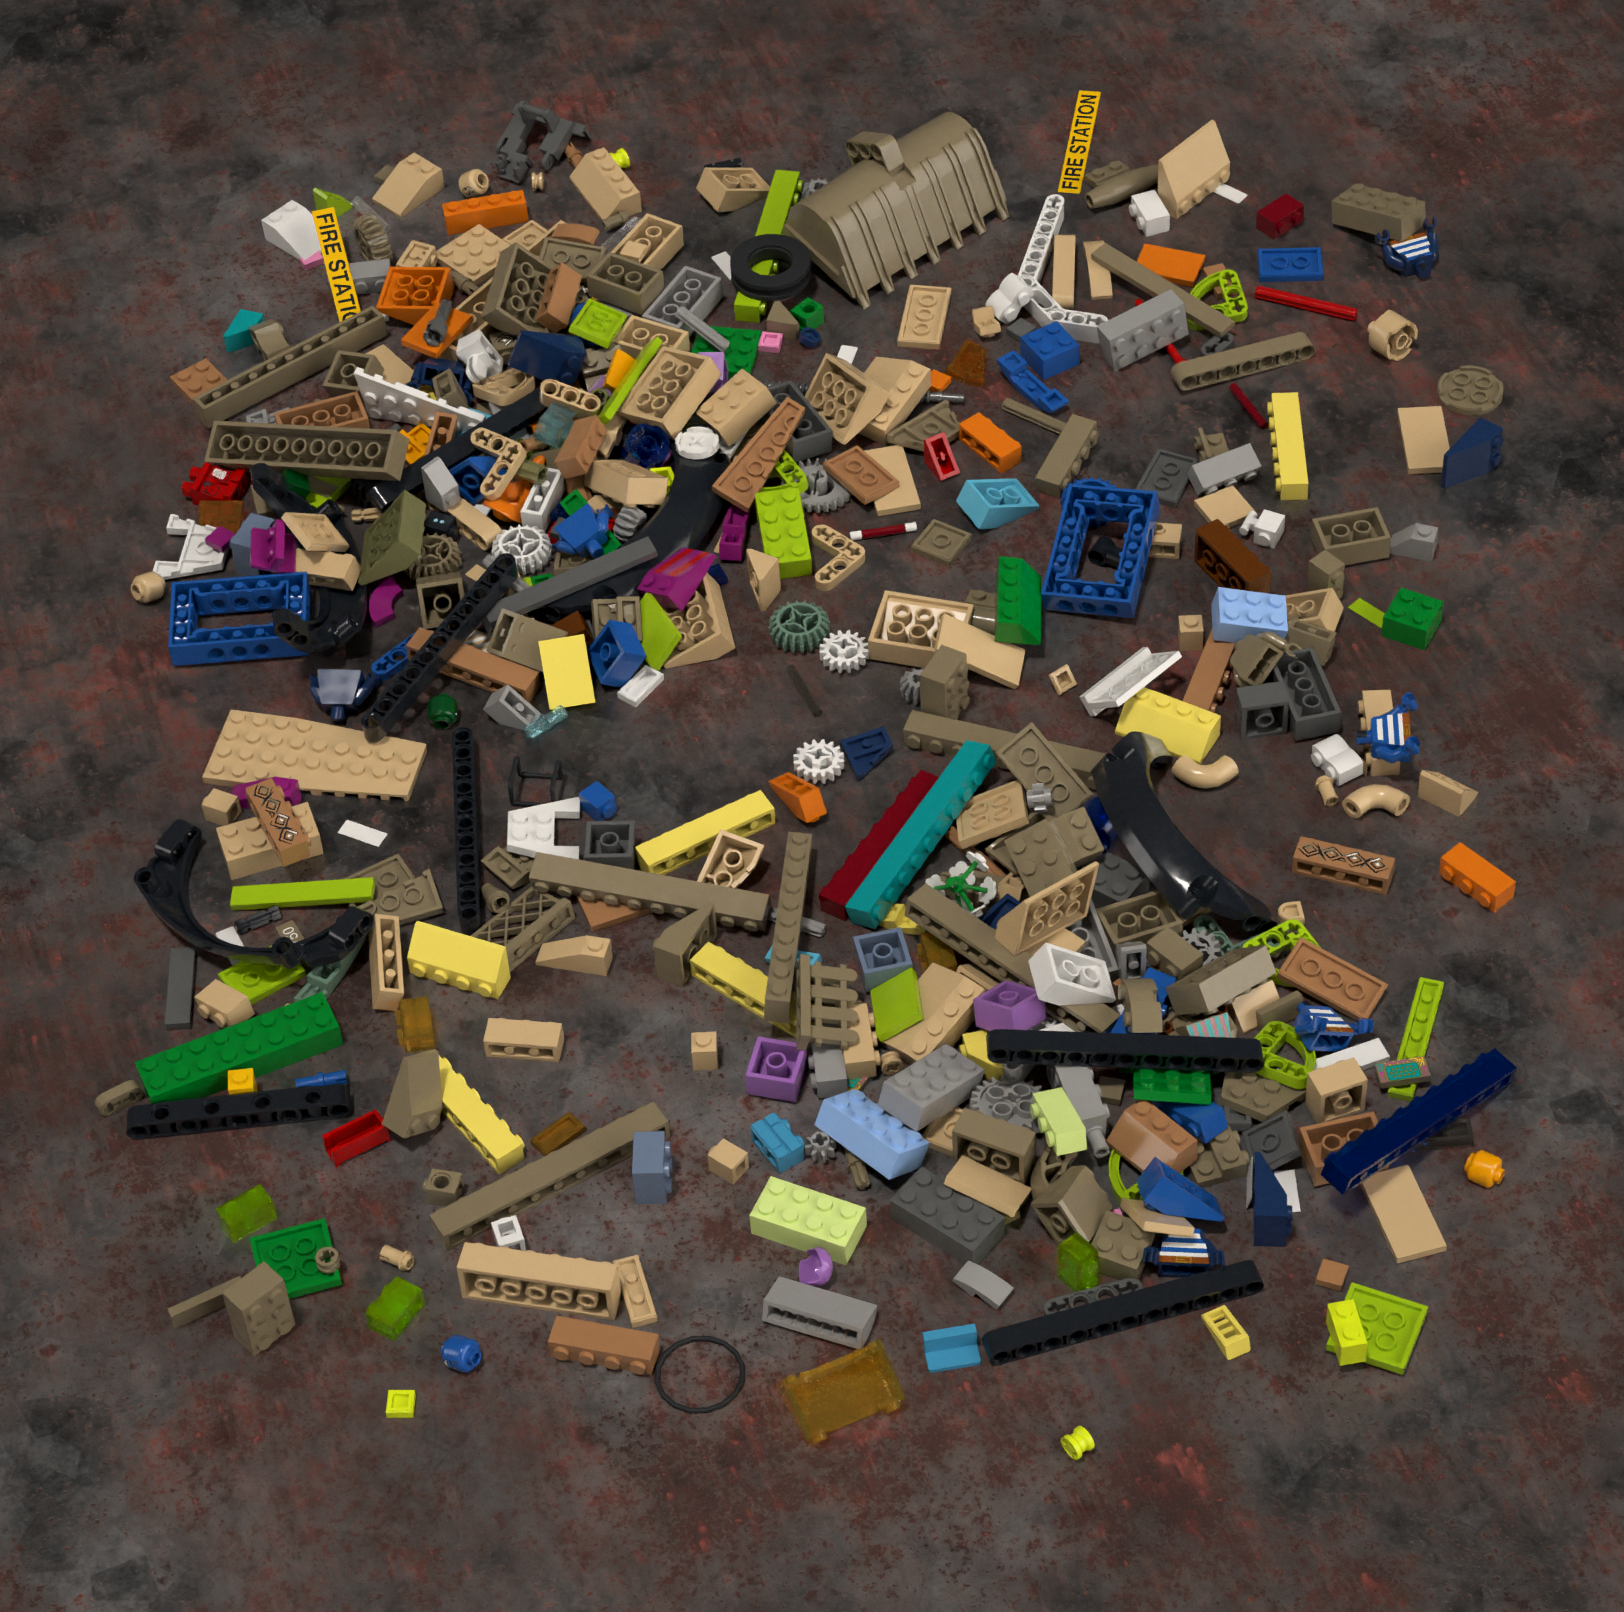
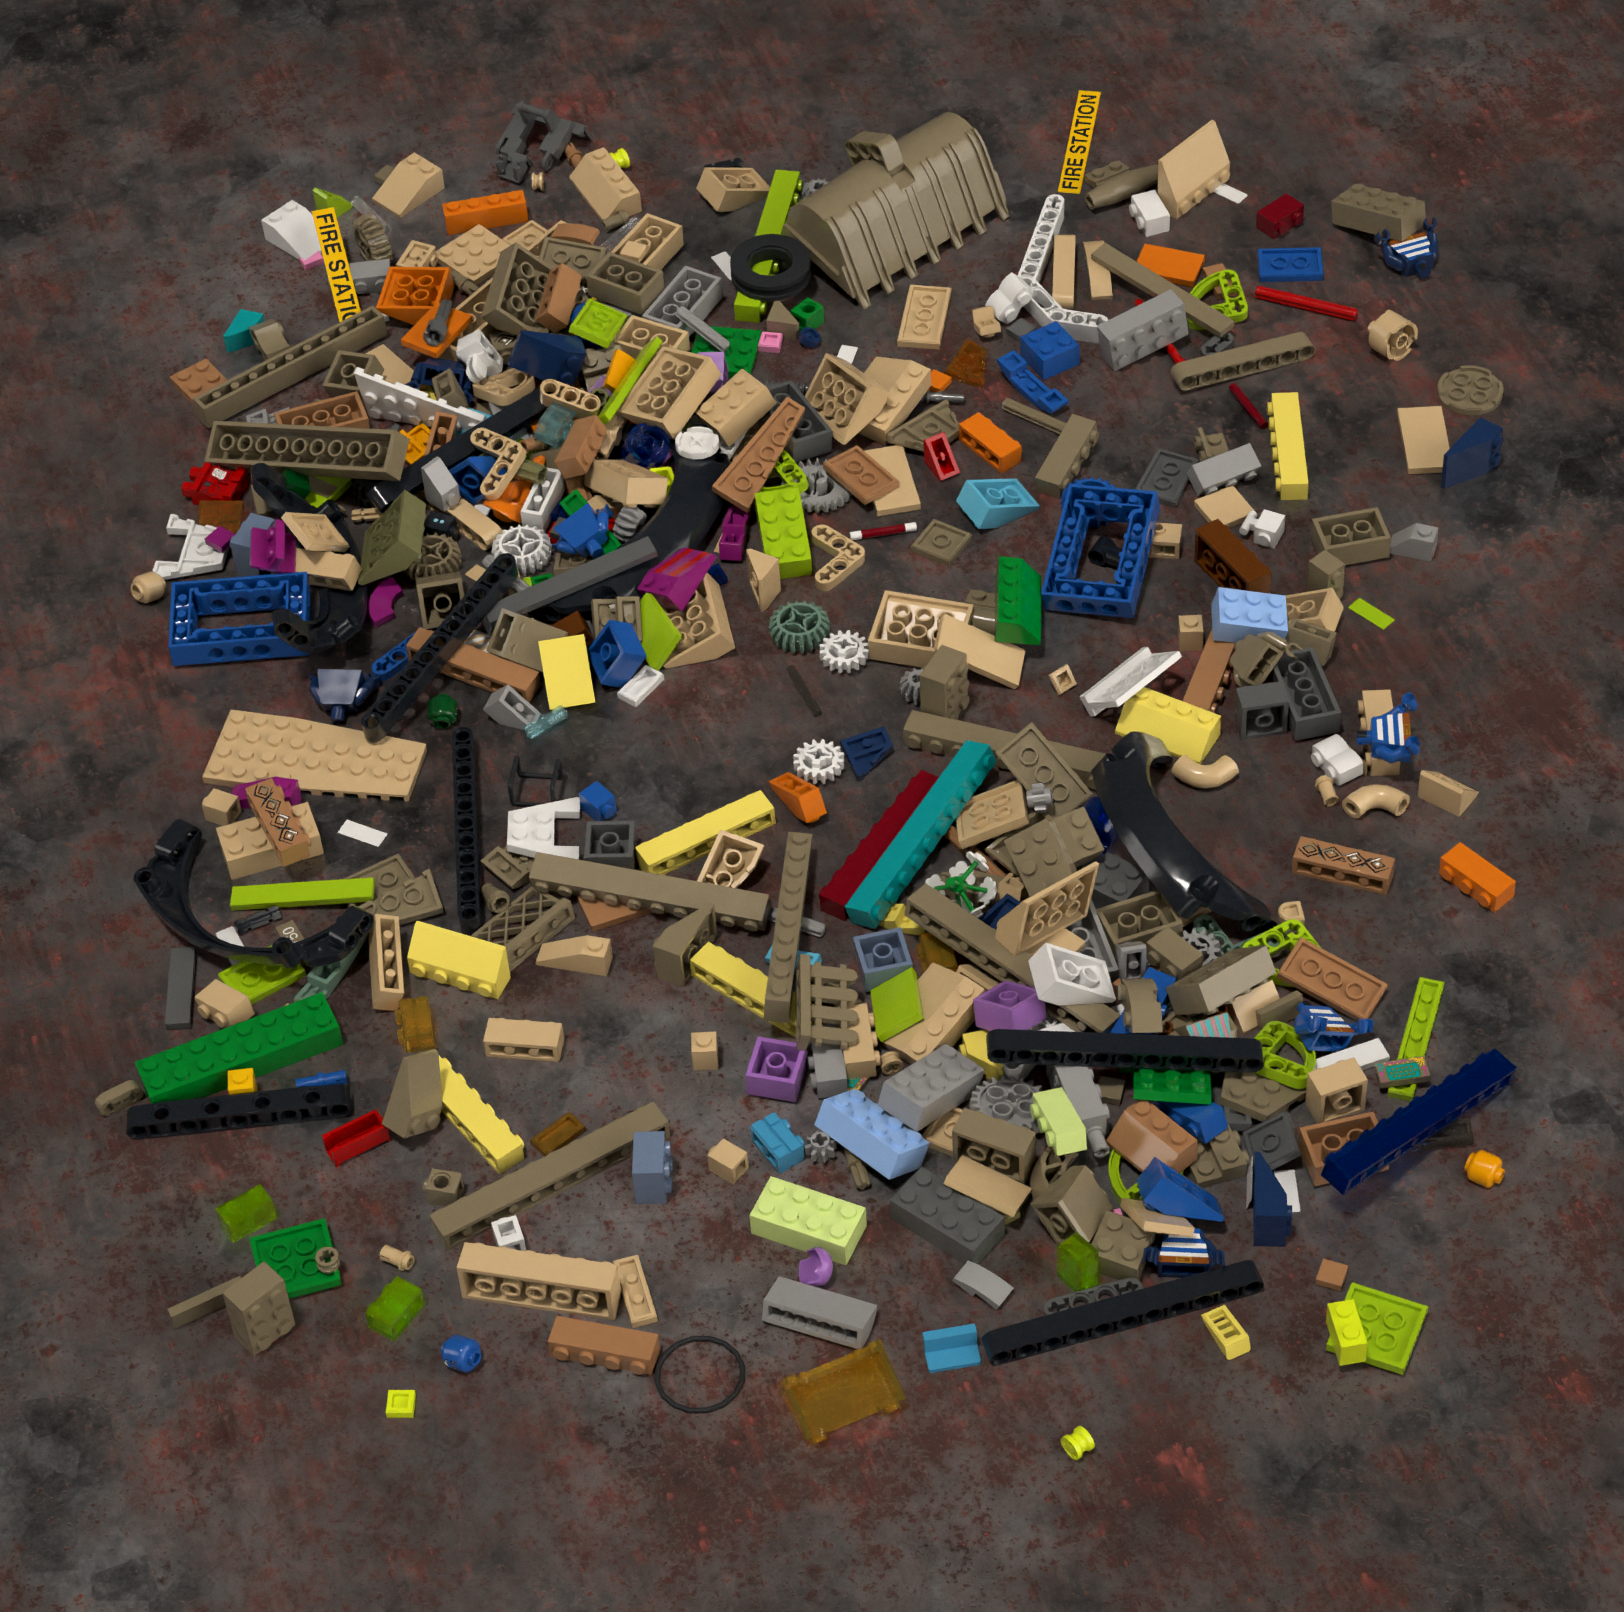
(473, 183): tan head -> none
(1403, 1214): tan tile -> none
(1412, 618): green brick -> none

